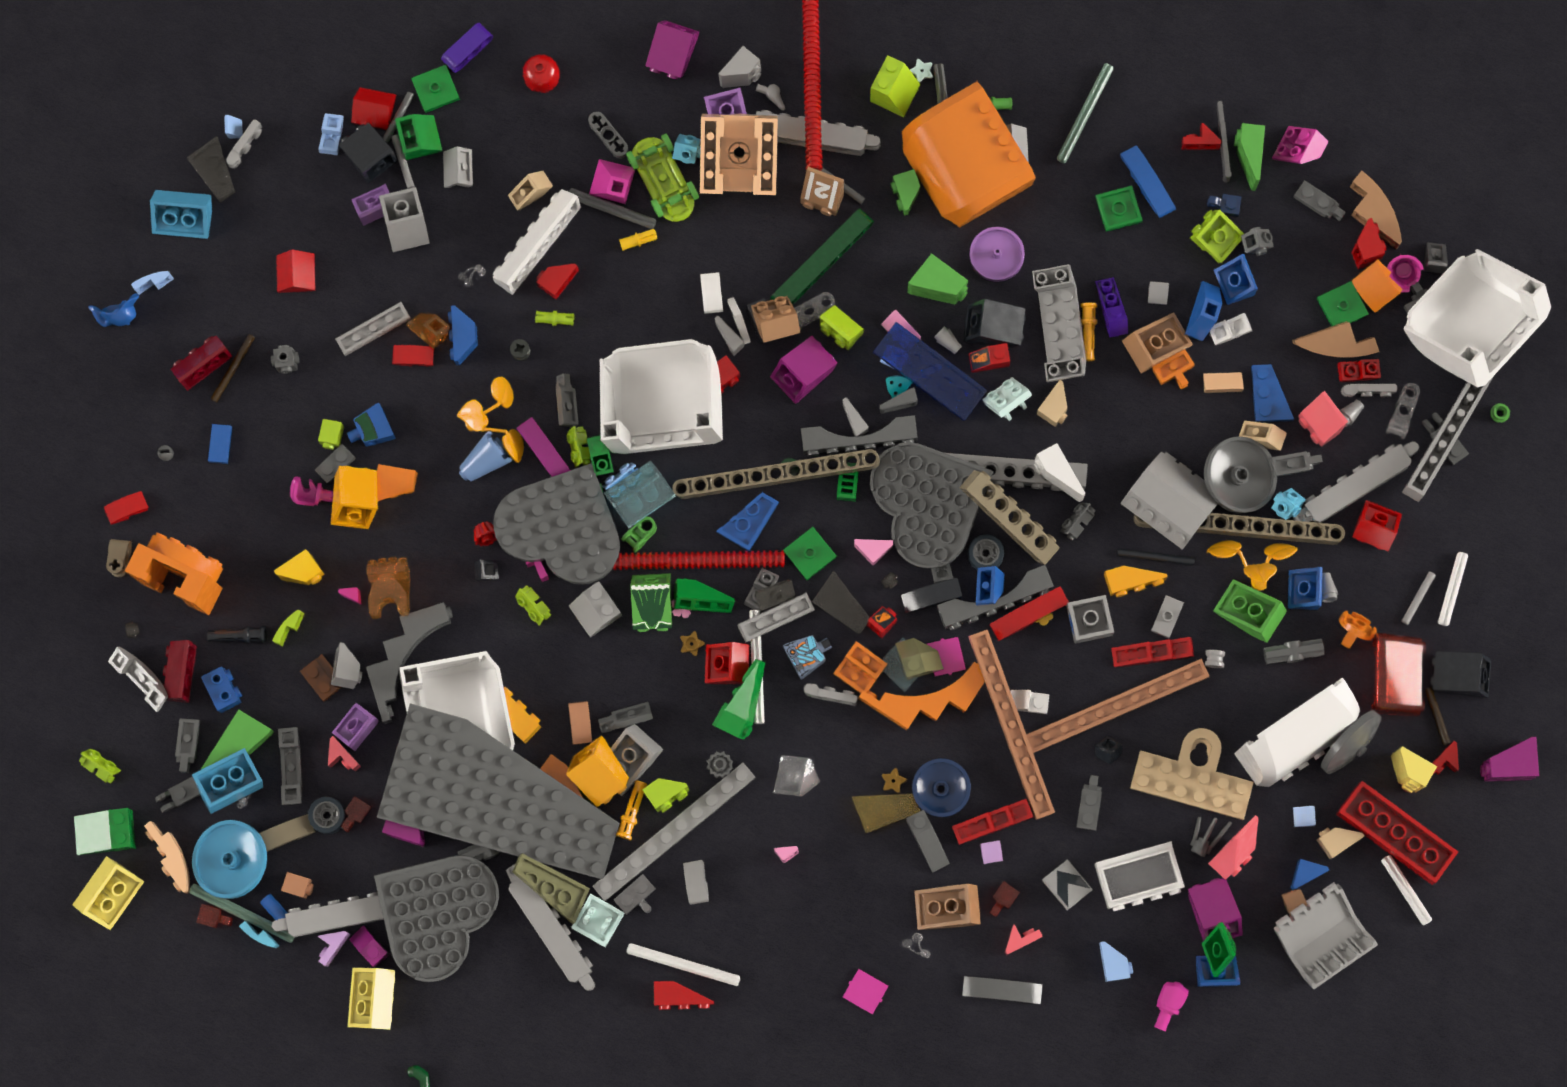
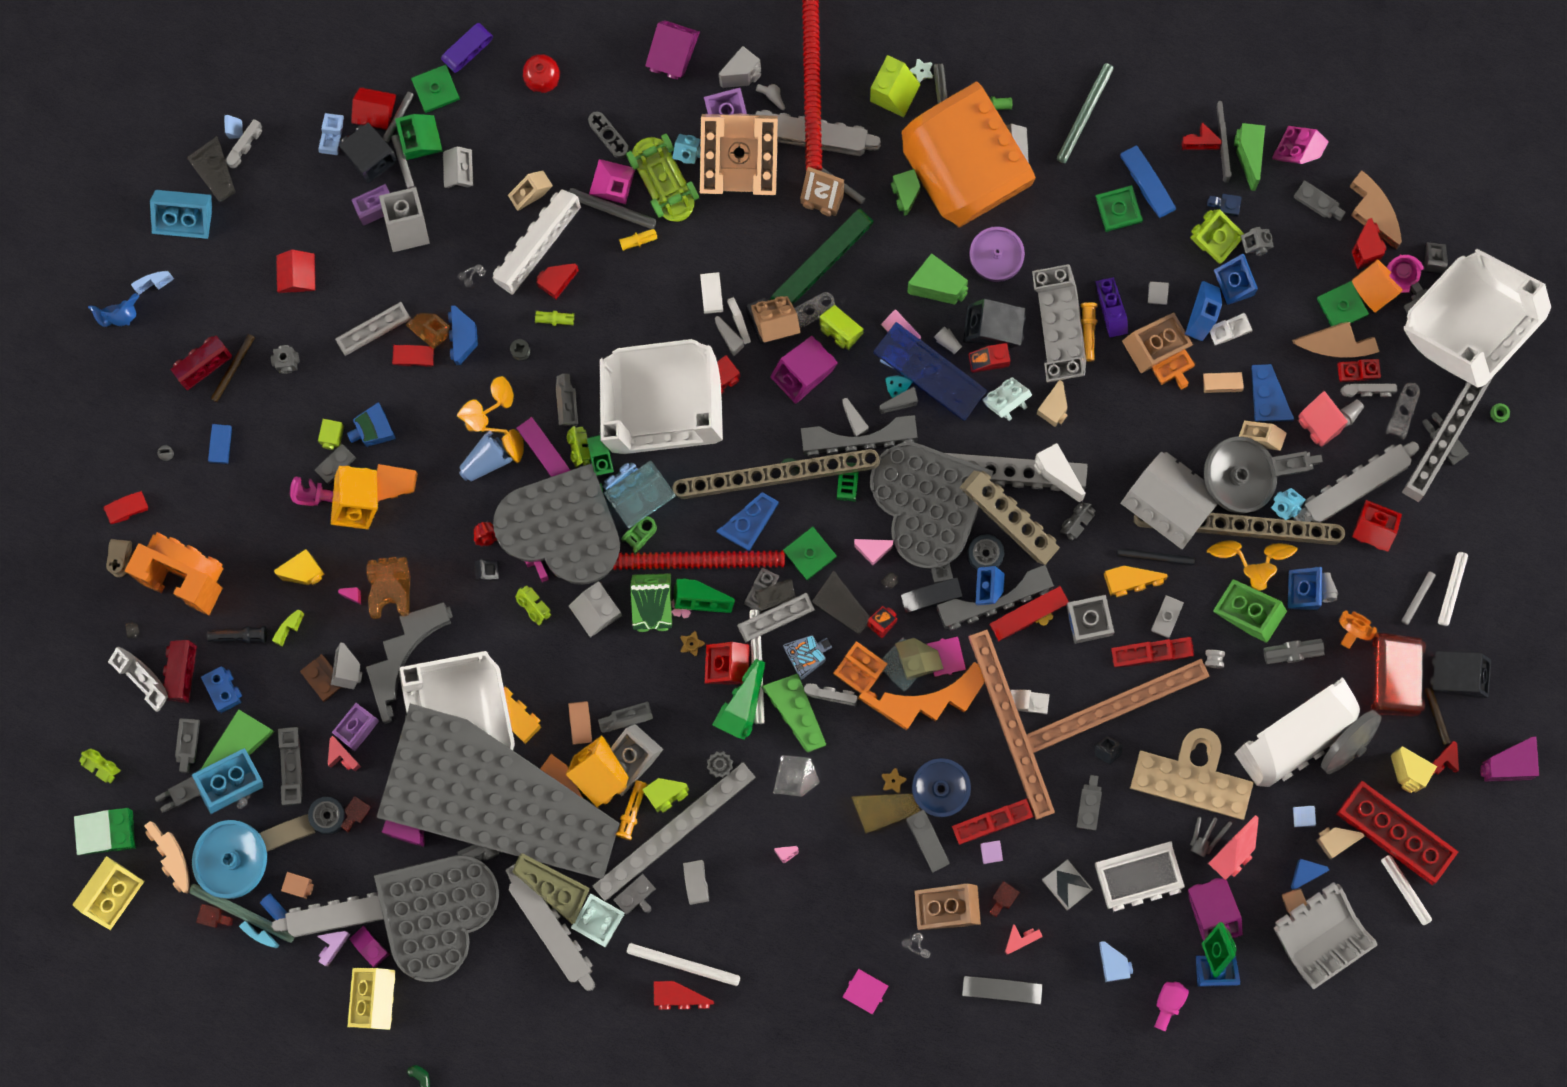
(796, 710): none -> bright green wing

